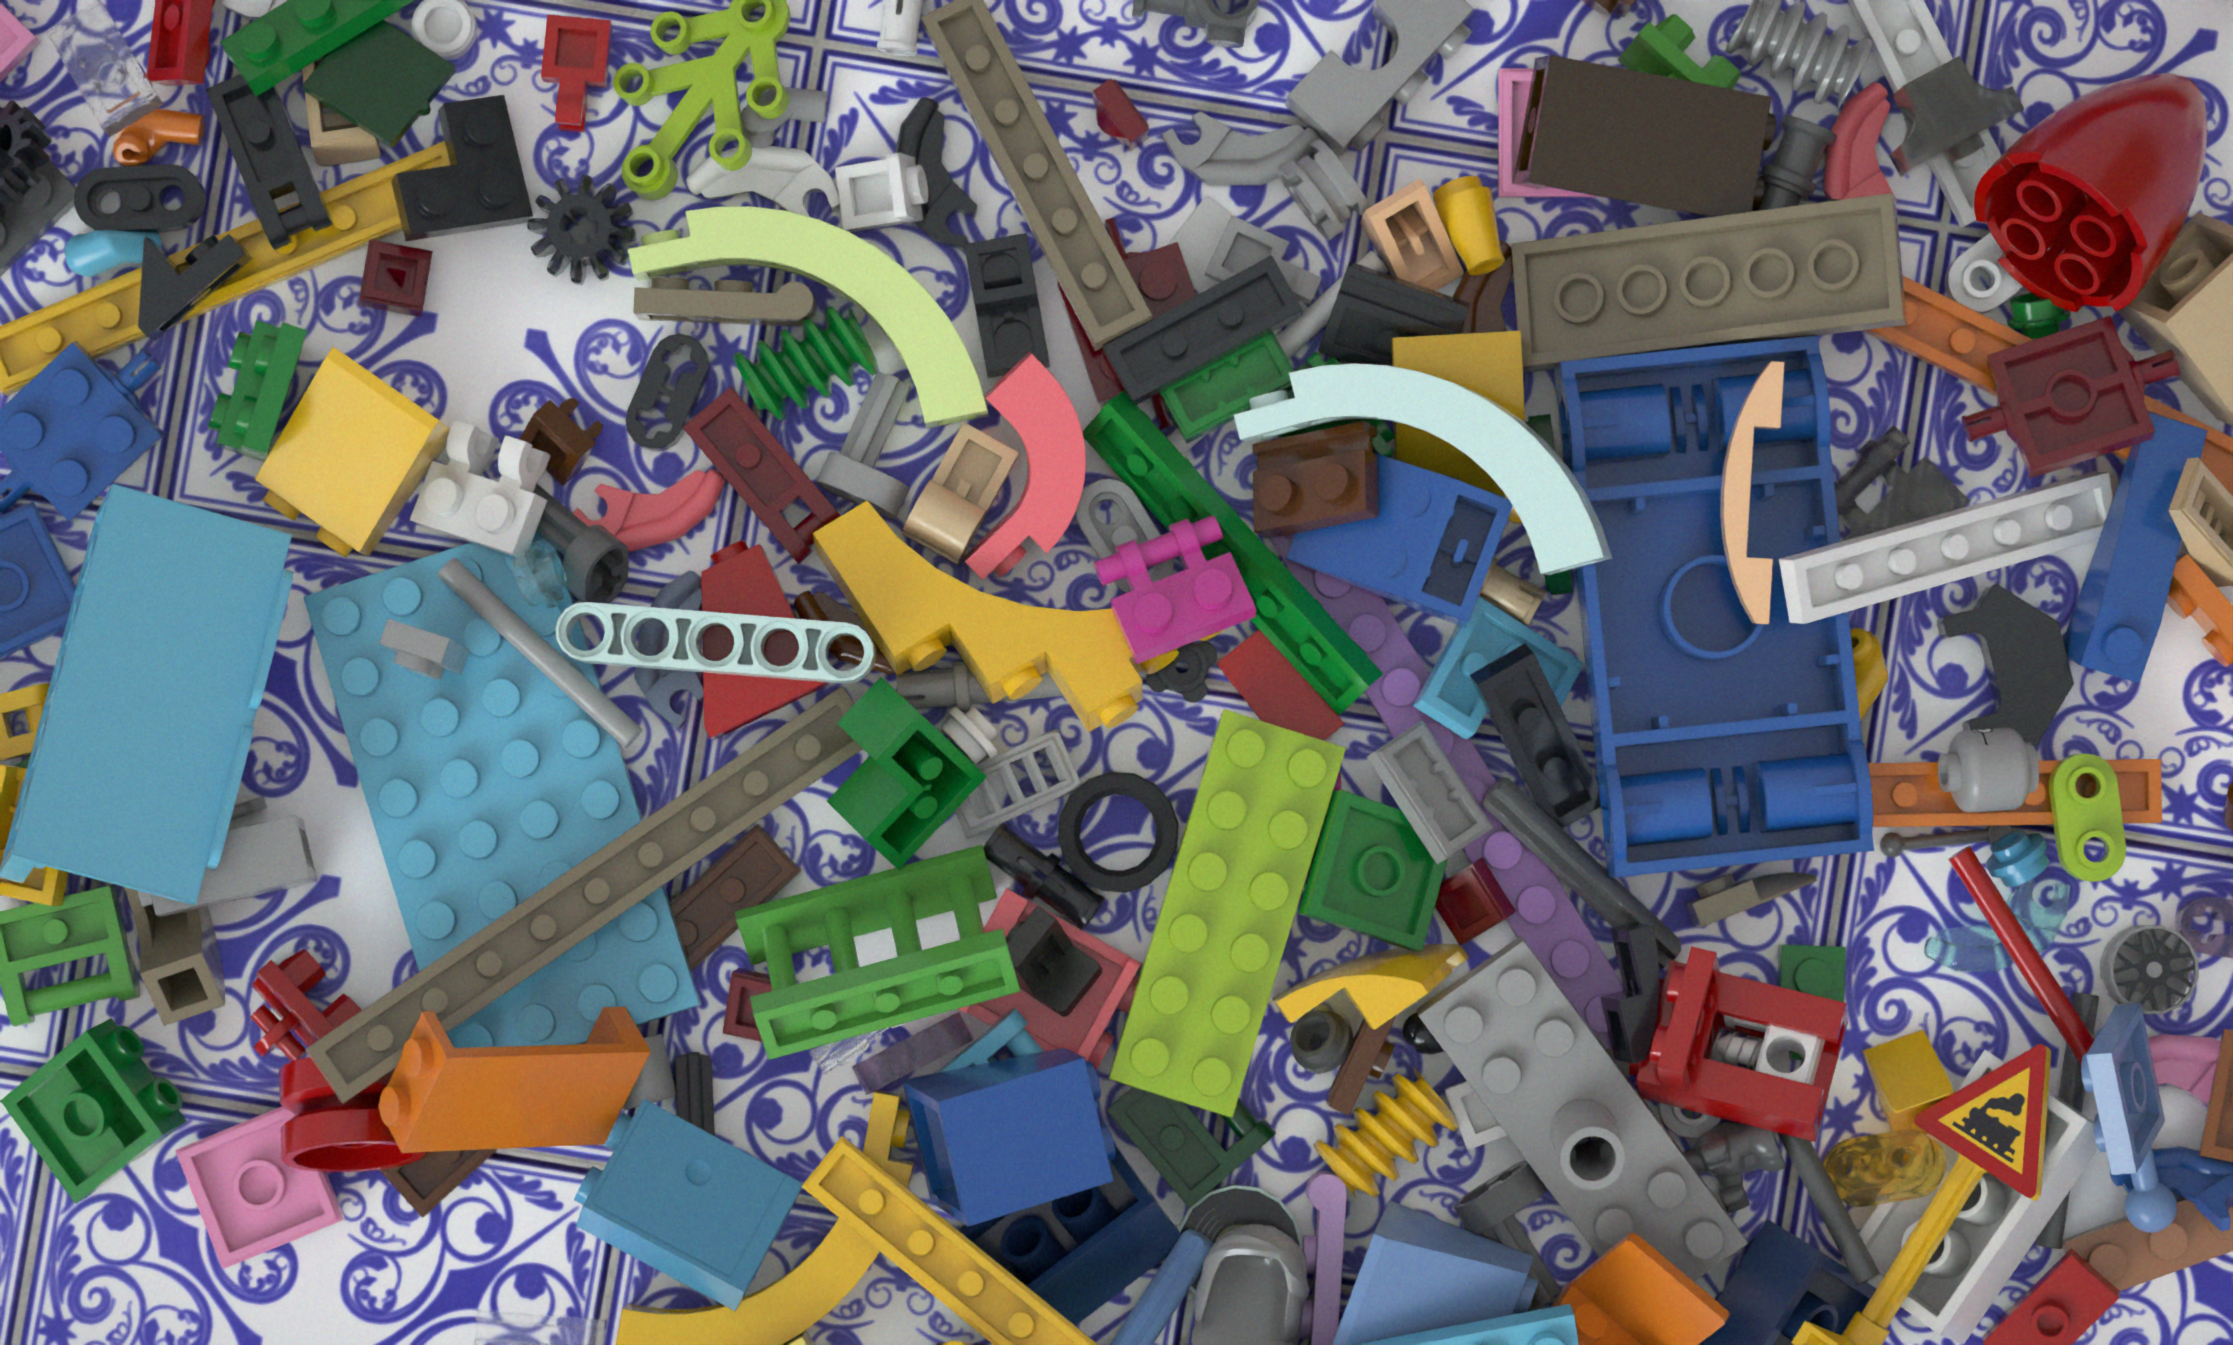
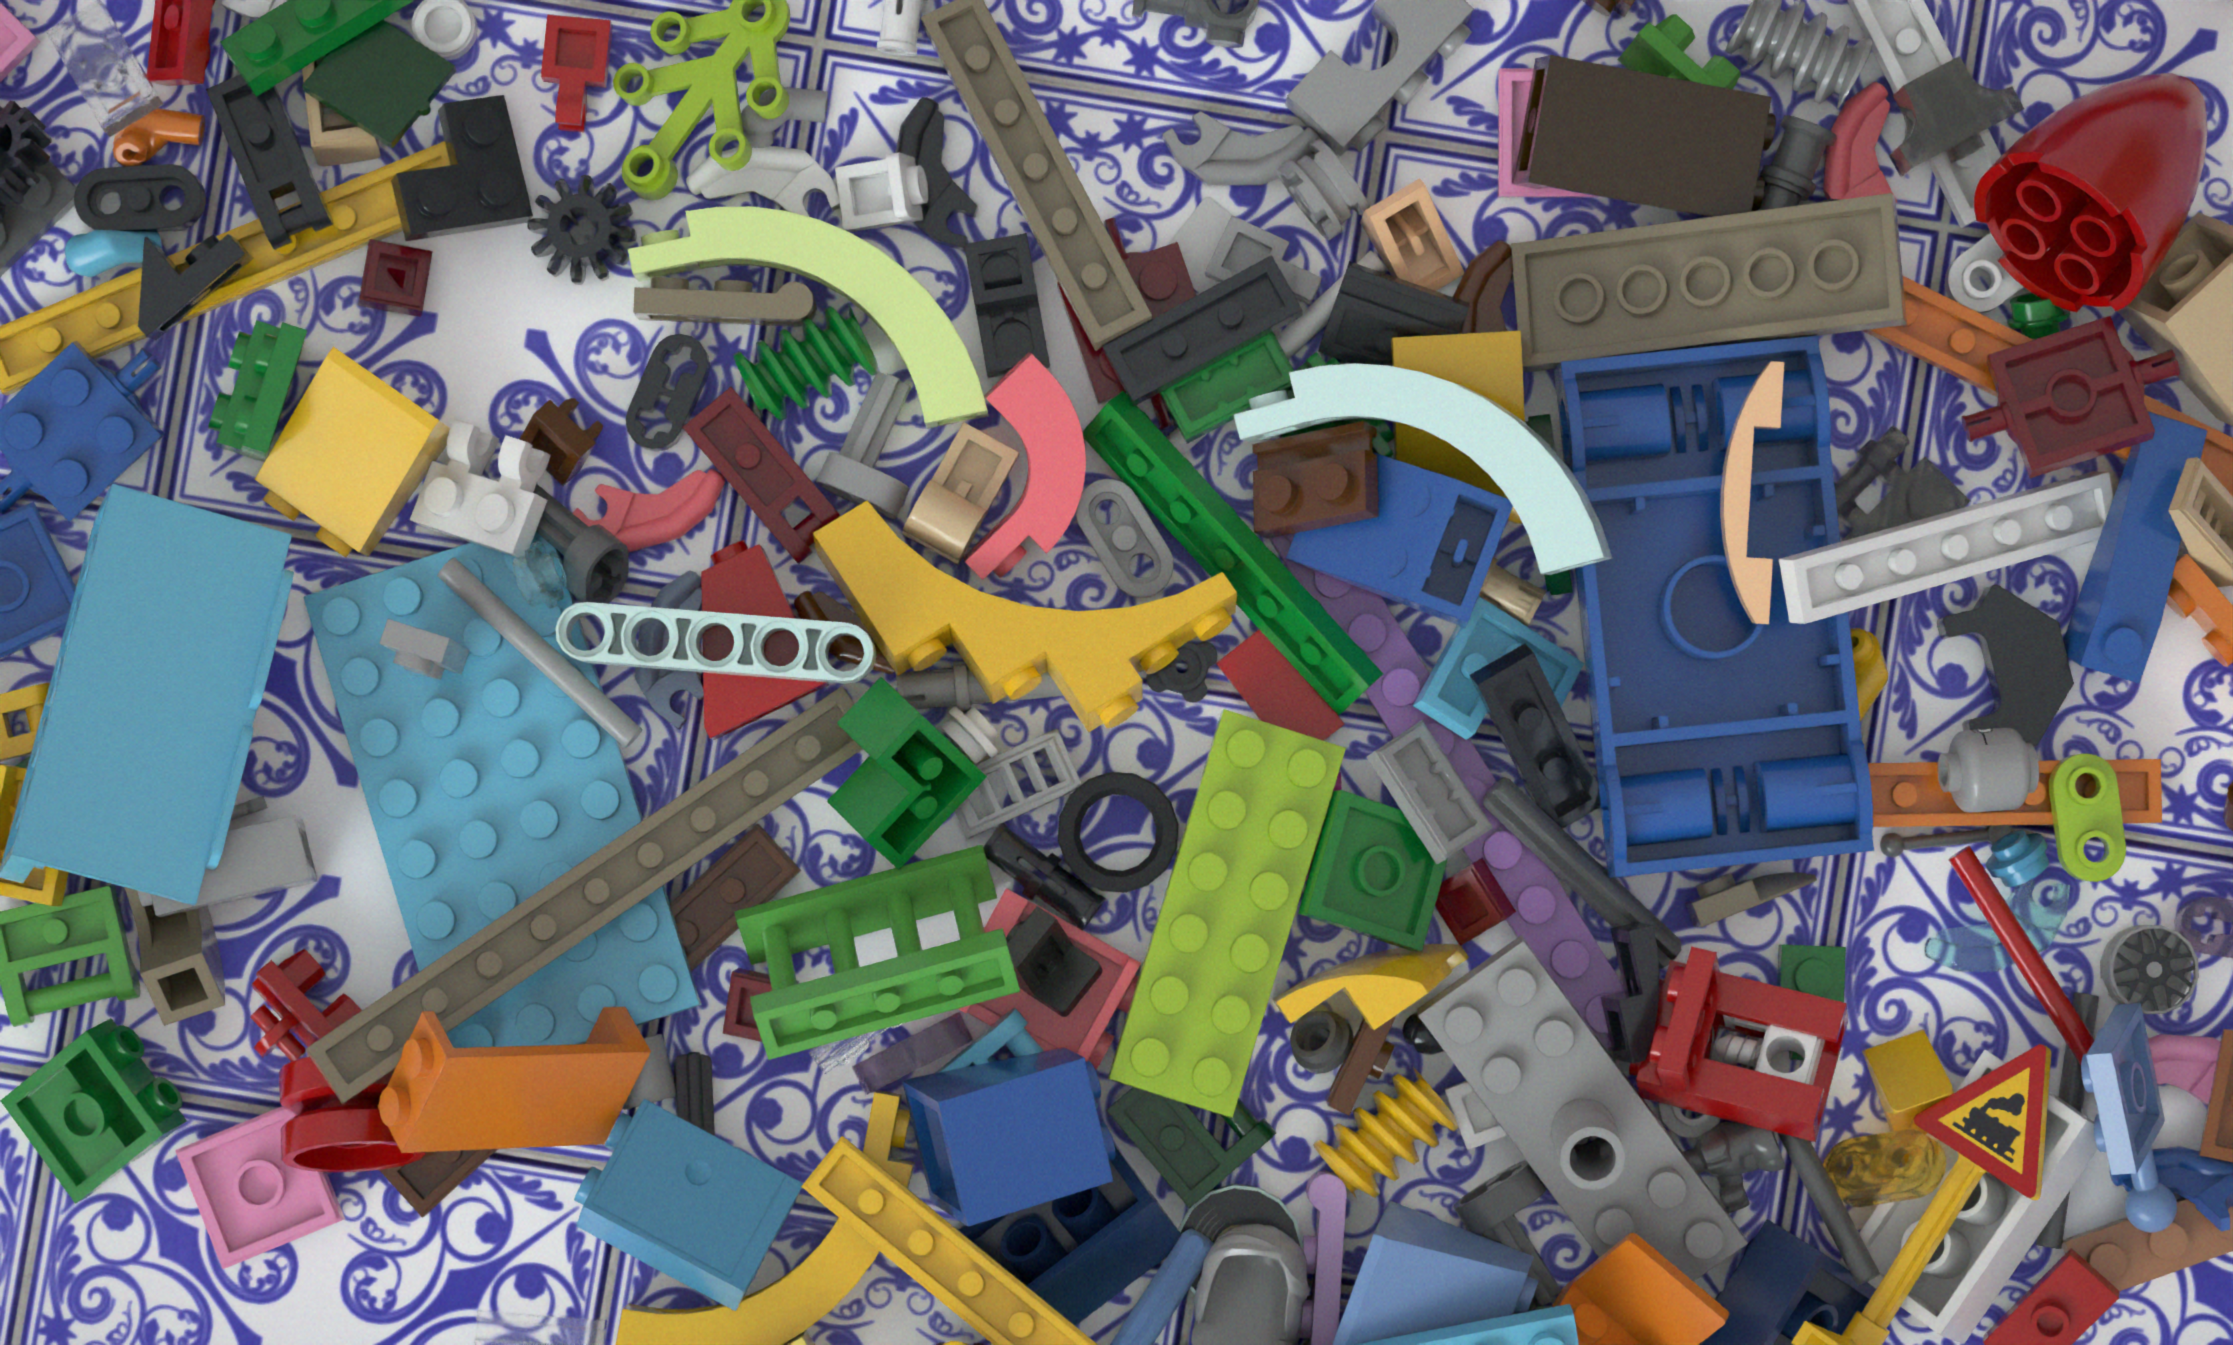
(1119, 116): dark red tile -> none
(1183, 605): dark pink plate -> none
(1470, 223): yellow cone -> none

